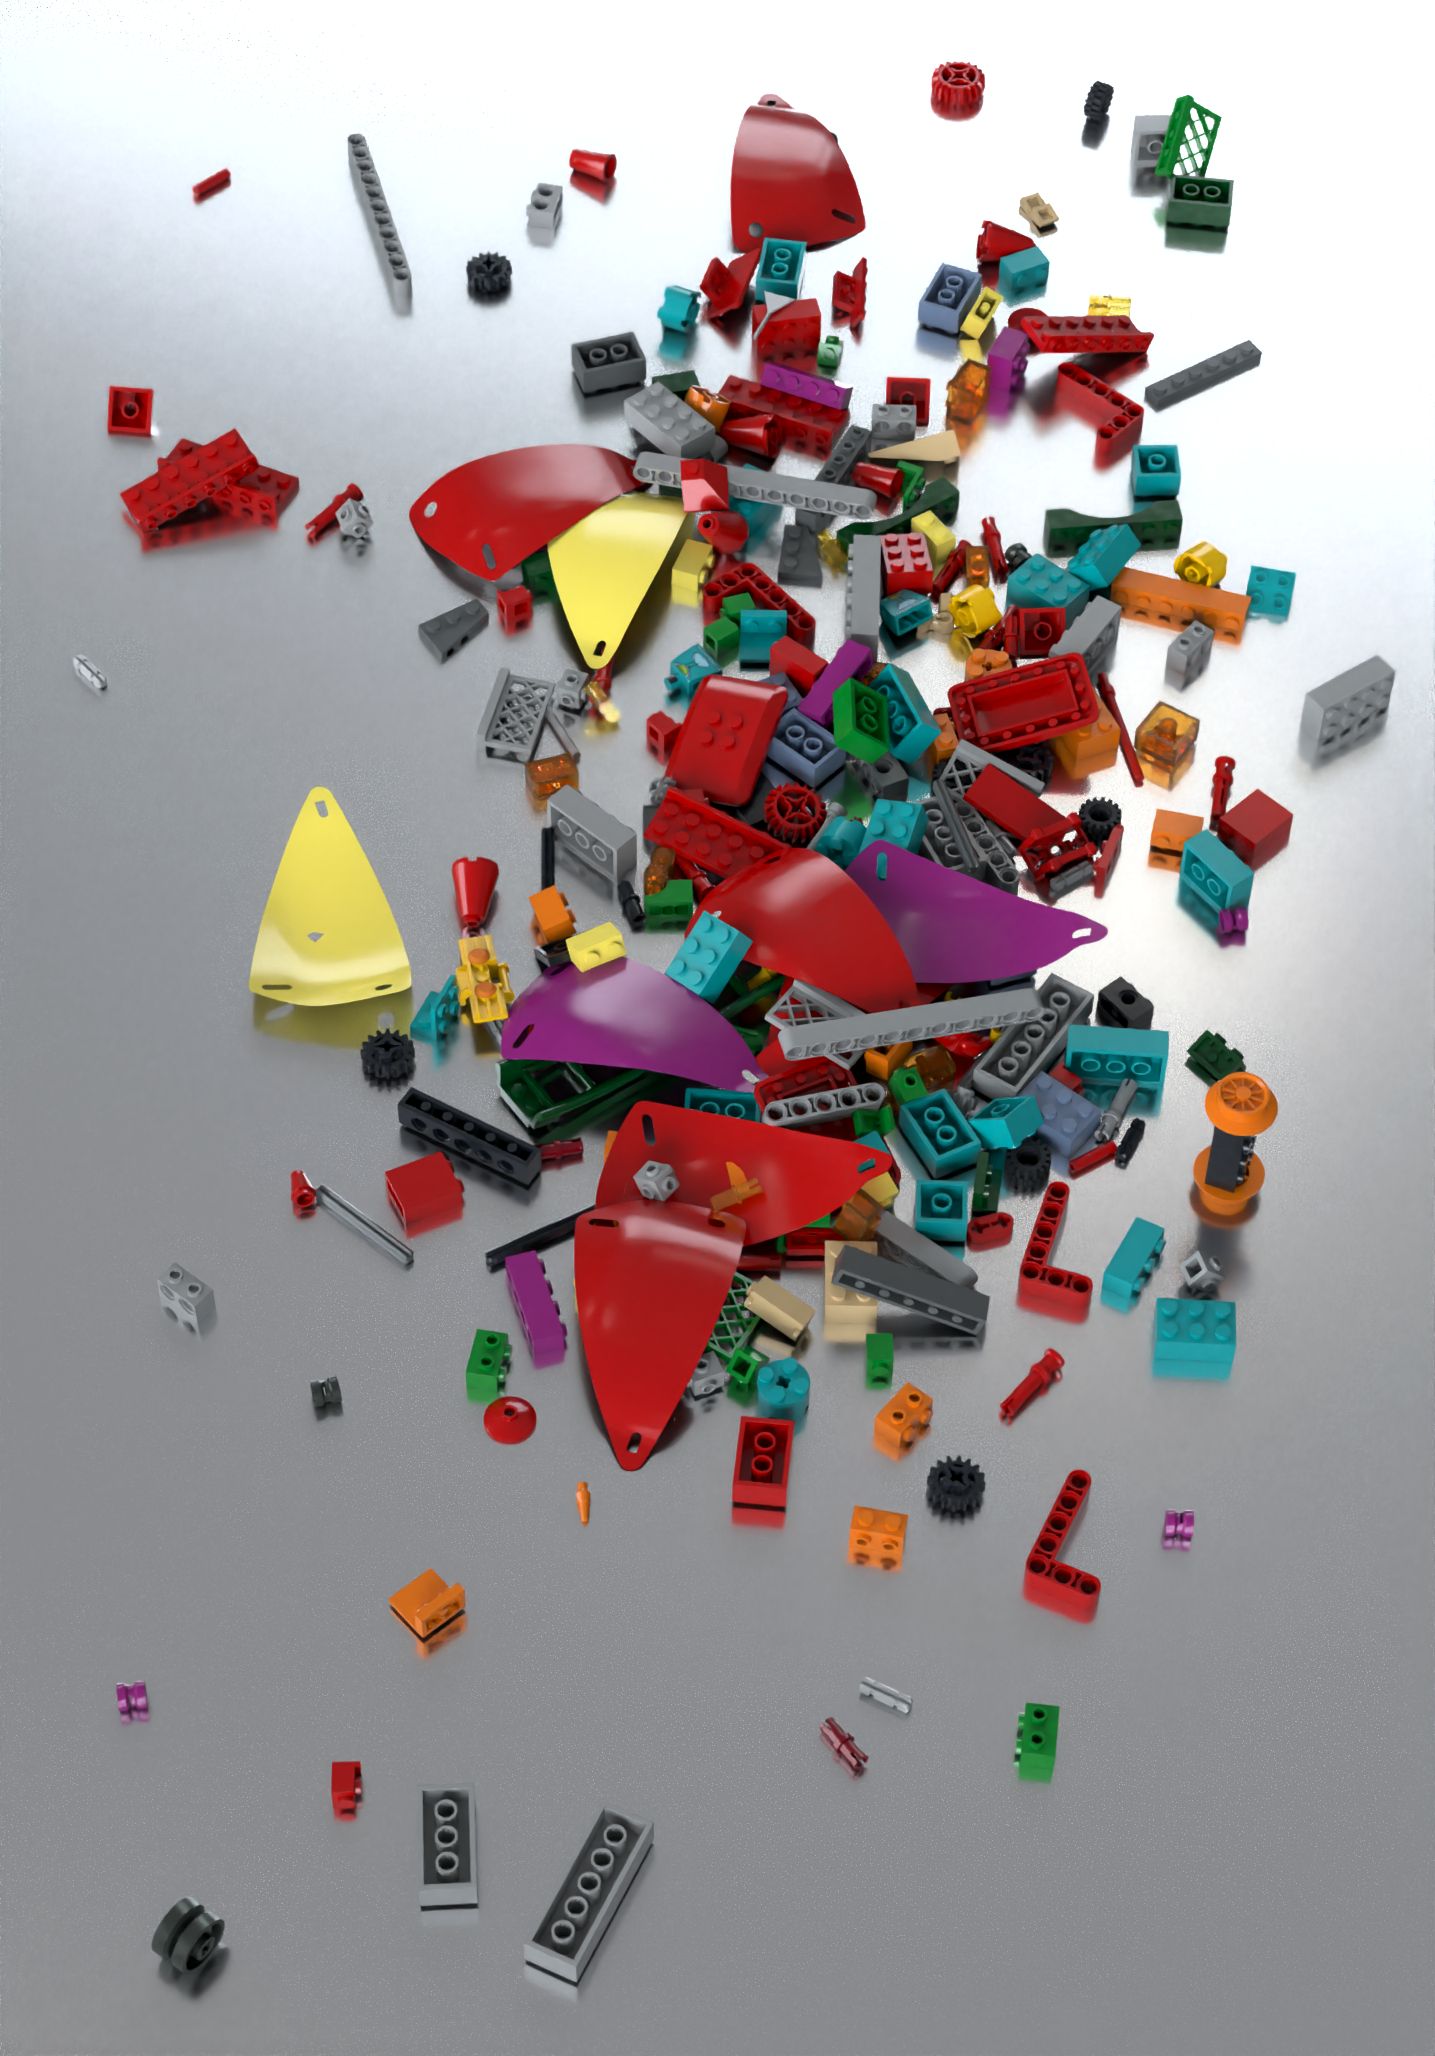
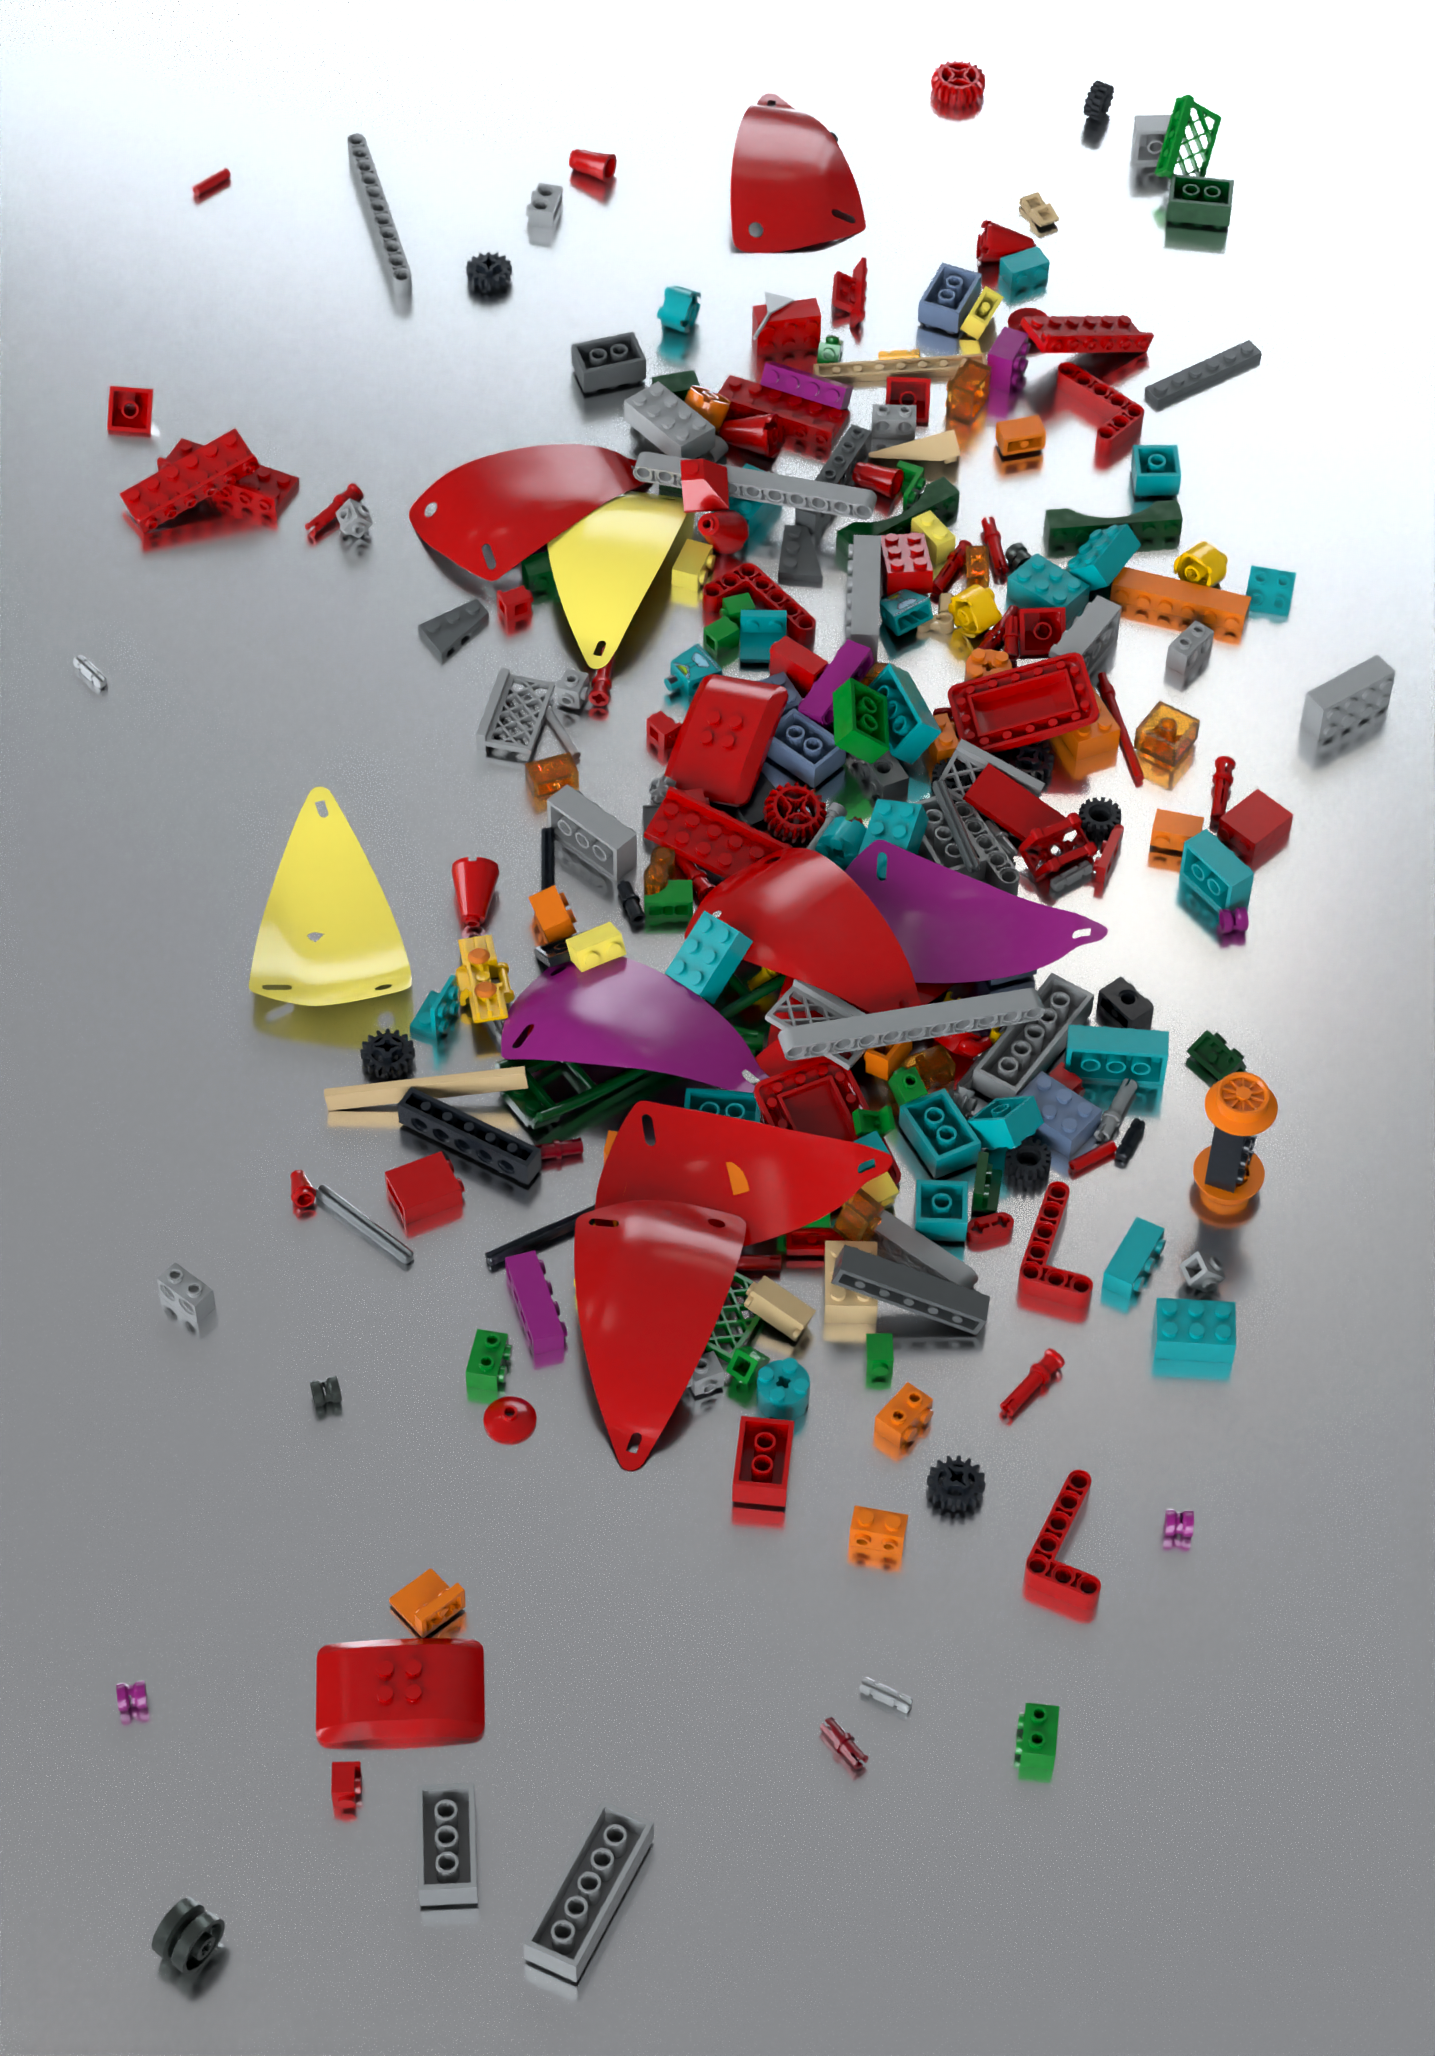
(400, 1691): none -> red wedge
(435, 1086): none -> tan tile
(583, 1499): orange piece -> none
(602, 702): clear yellow axle -> none
(656, 1180): light grey brick -> none
(729, 284): red bracket -> none
(735, 1194): clear yellow axle -> none
(780, 268): teal brick -> none
(831, 1099): light grey beam -> none
(832, 547): clear yellow axle -> none
(899, 354): none -> clear orange axle
(907, 367): none -> tan tile
(1020, 435): none -> orange brick
(1109, 302): clear yellow axle -> none

